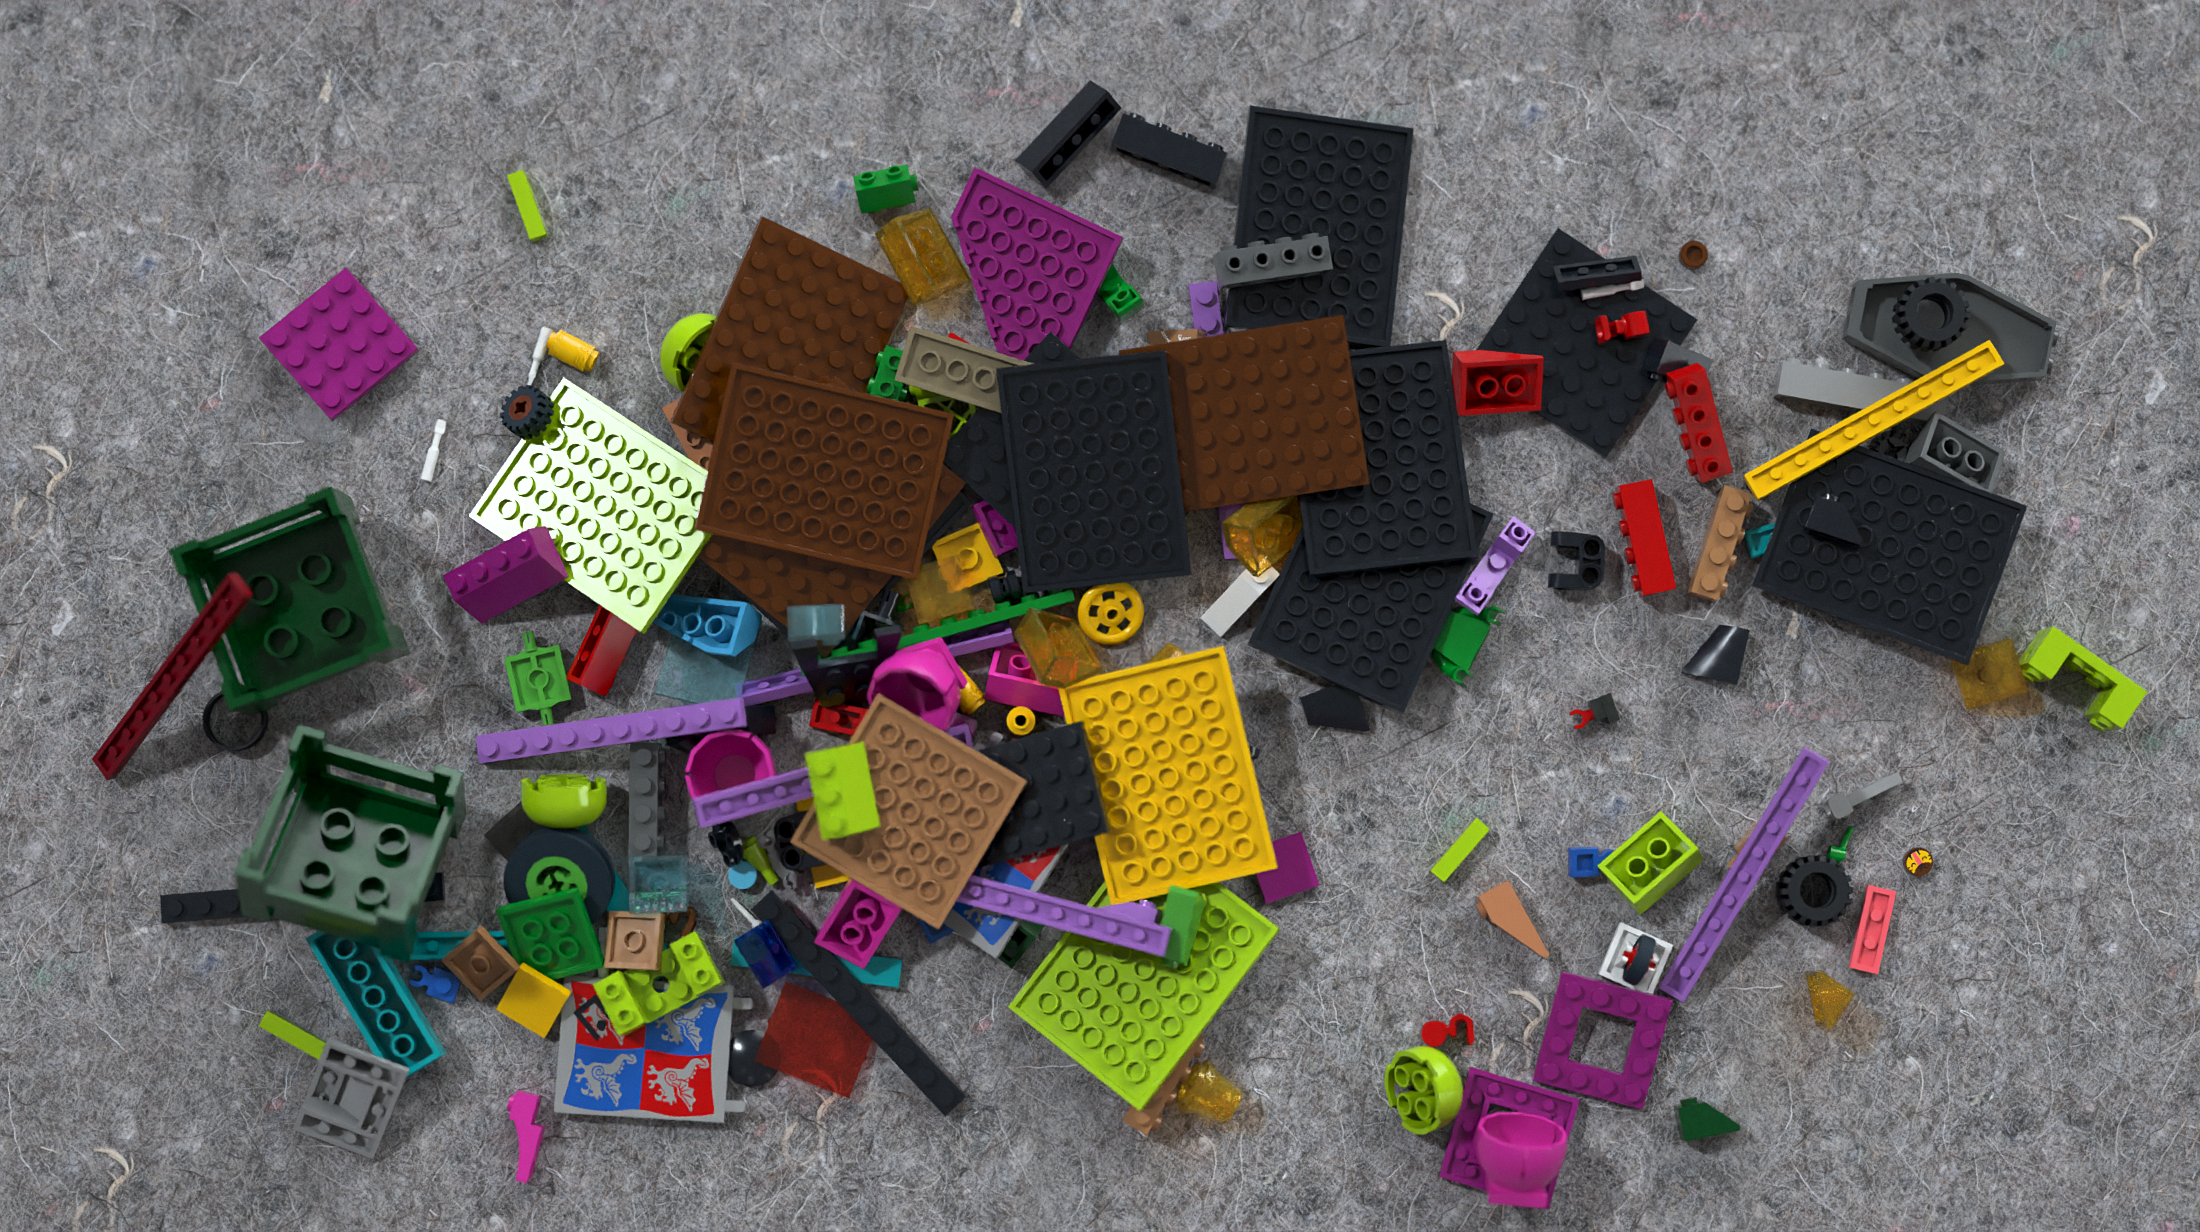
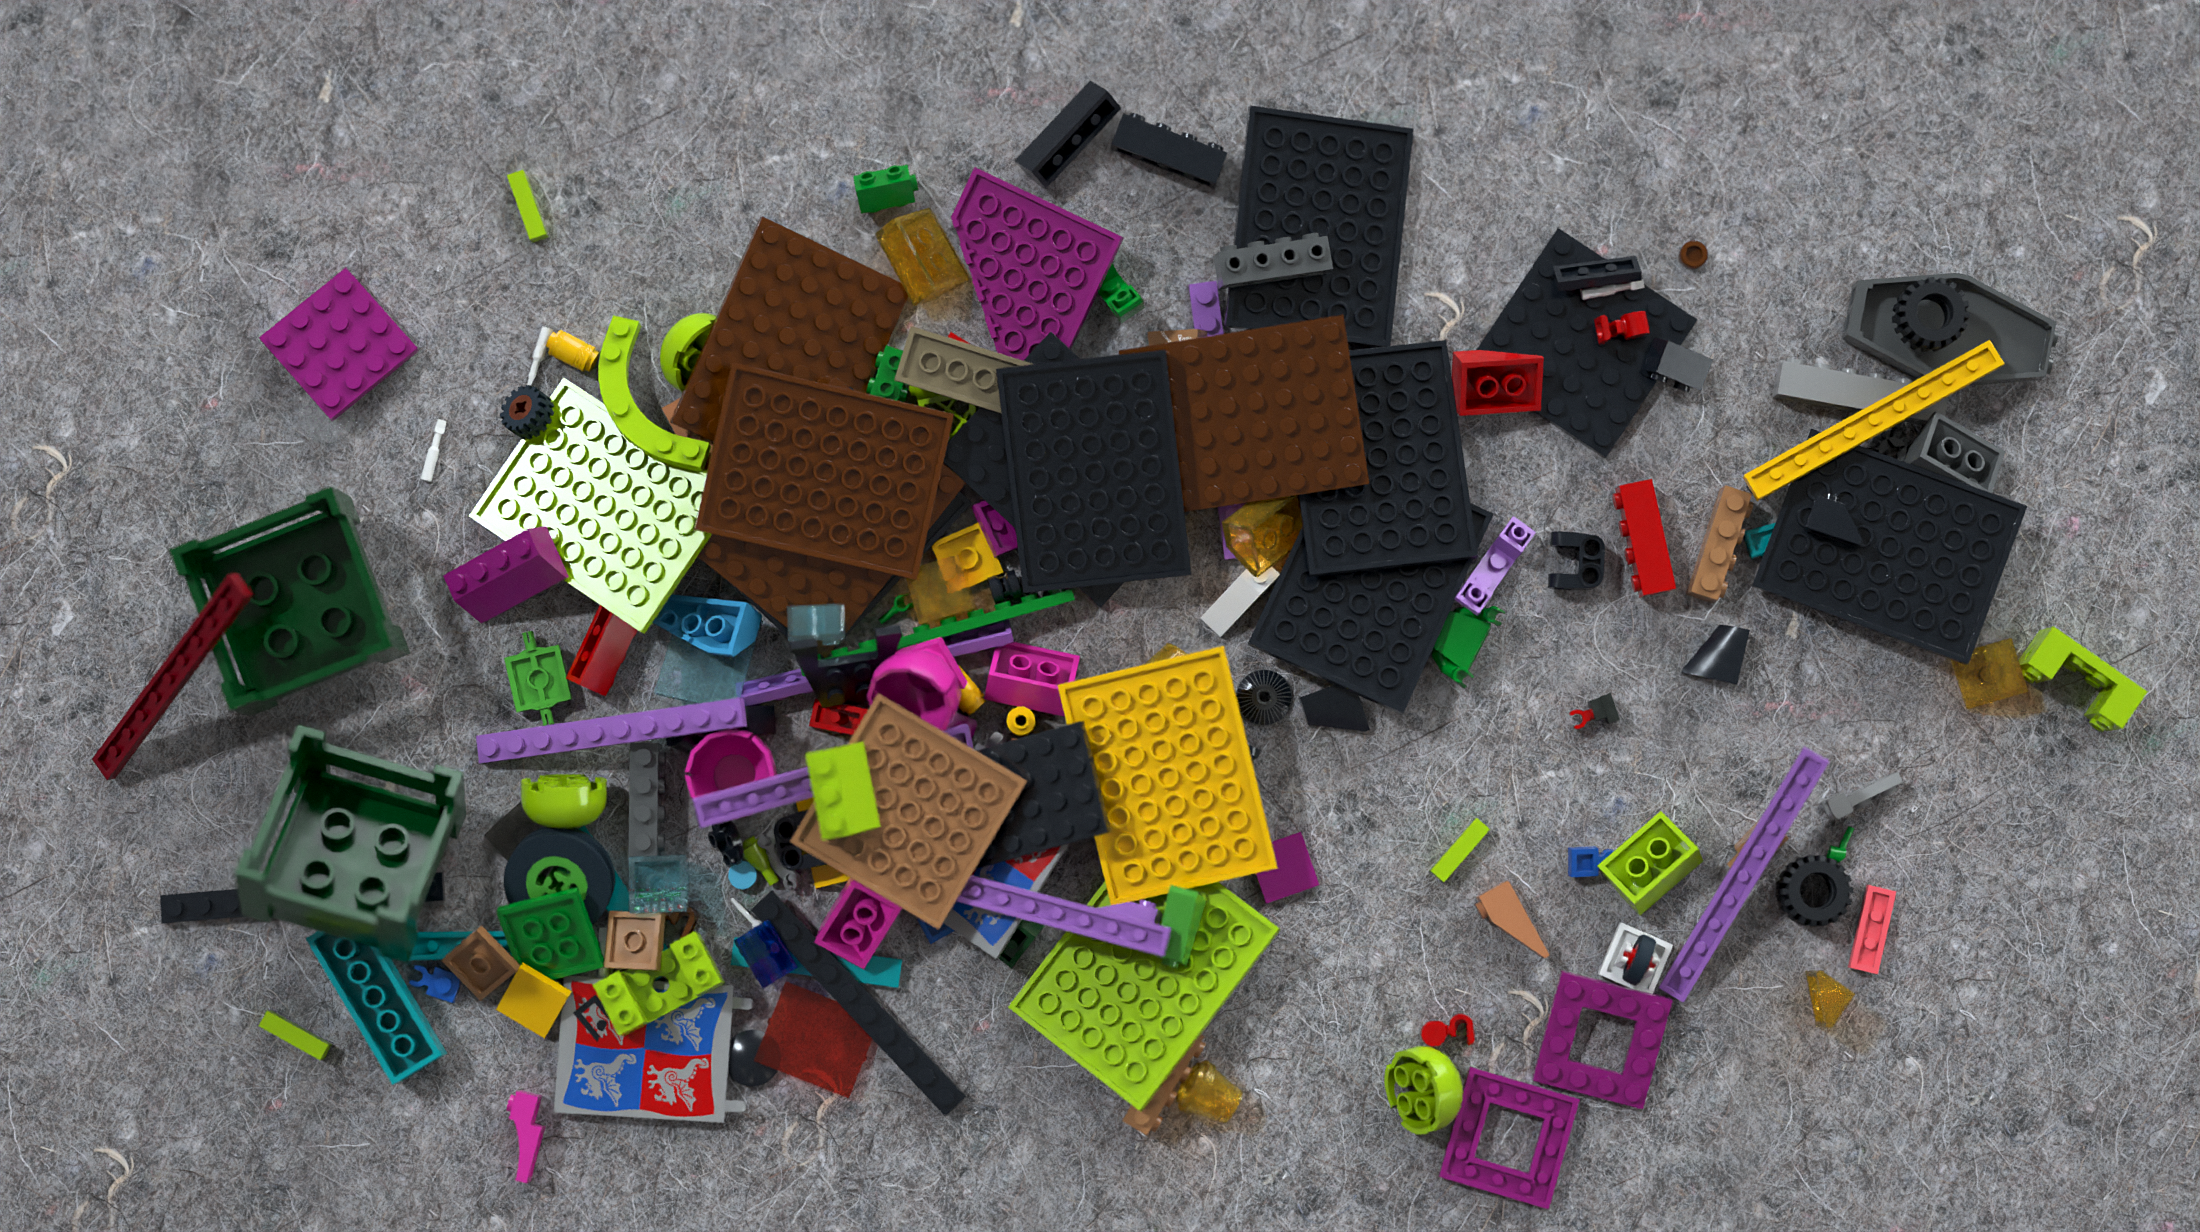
(206, 725): black tyre -> none
(350, 1098): light grey slope -> none
(624, 412): none -> lime plate
(884, 614): black bracket -> none
(1056, 649): clear yellow slope -> none
(1114, 635): yellow plate -> none
(1264, 712): none -> dish
(1519, 1157): dark pink plate -> none
(1699, 423): red brick -> none
(1701, 1120): dark green slope -> none
(1917, 861): tile -> none

